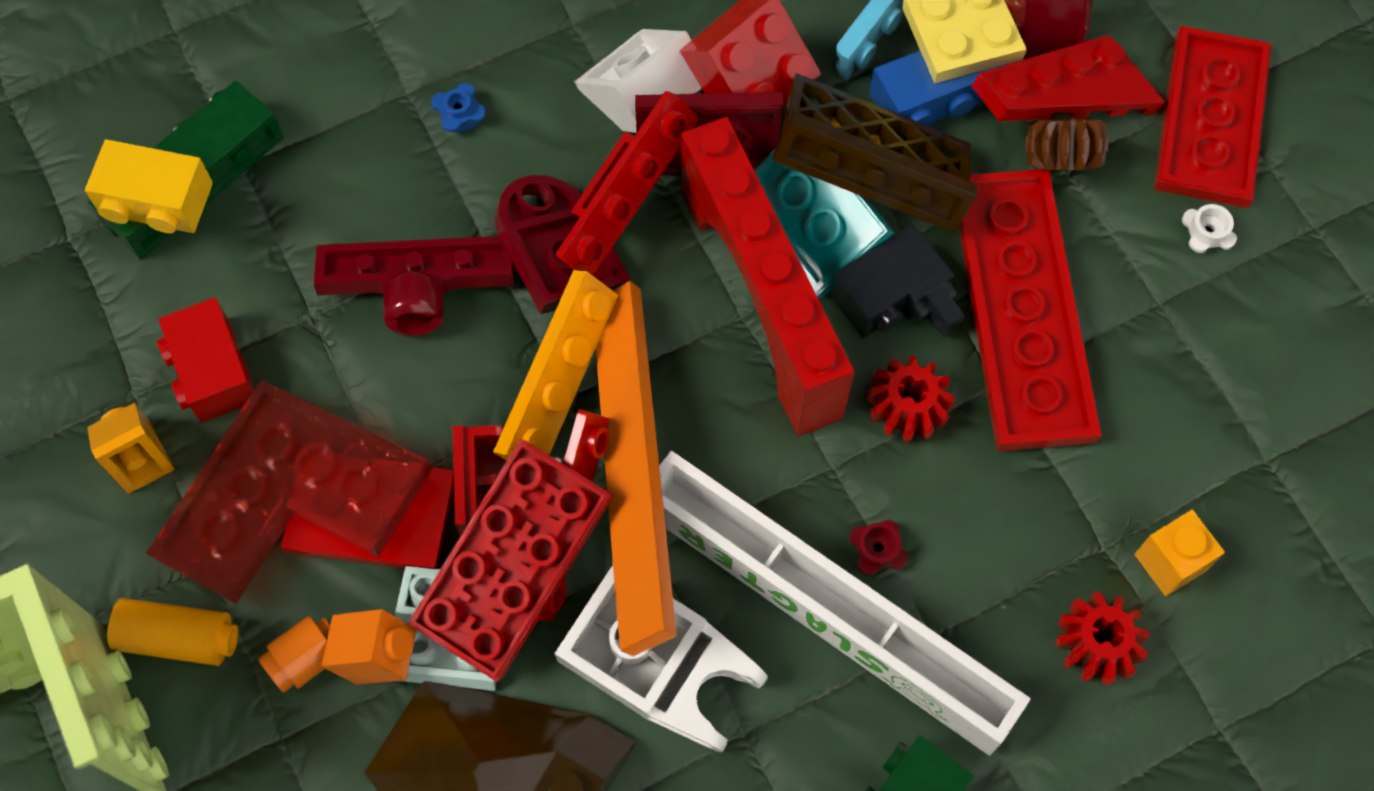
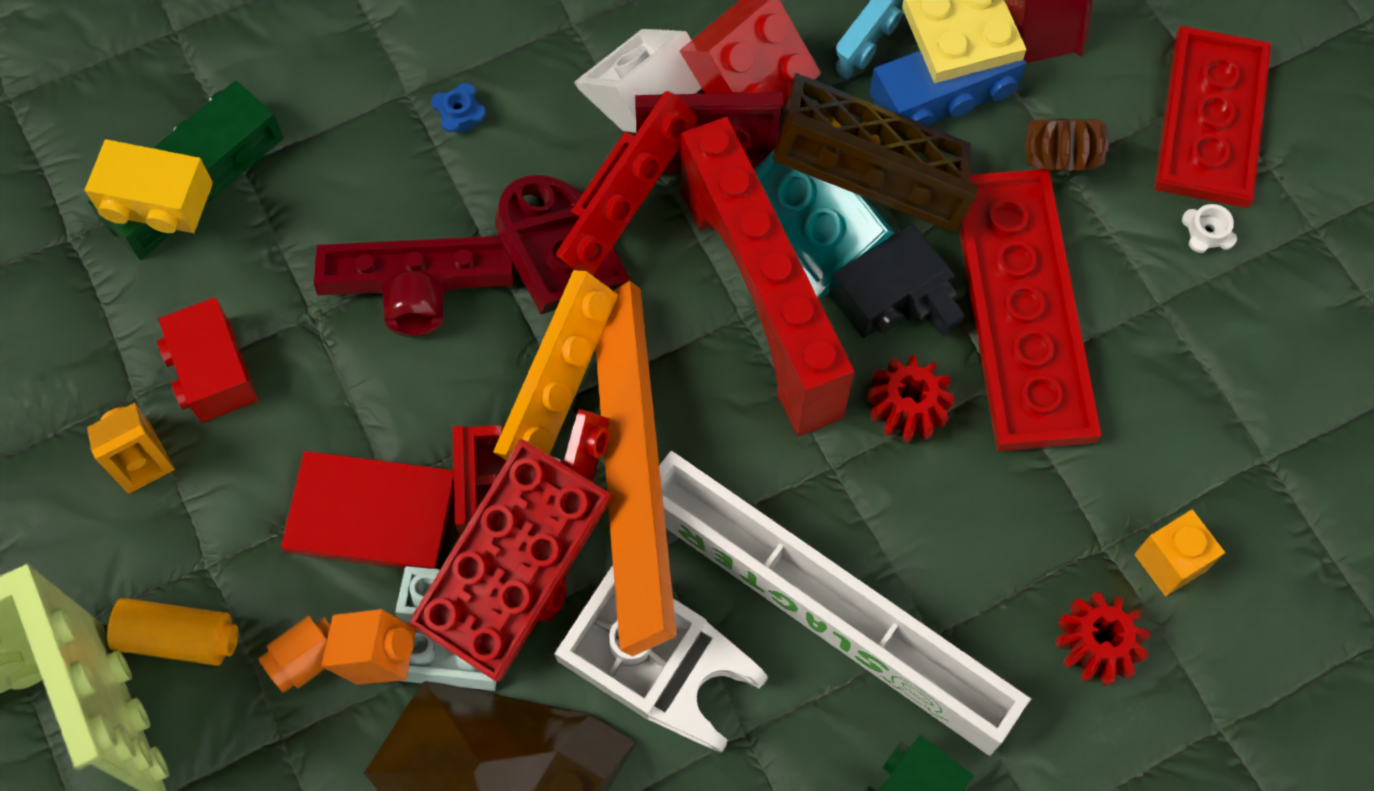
(281, 463): clear red plate -> none
(881, 533): dark red plate -> none
(1070, 82): red wing -> none

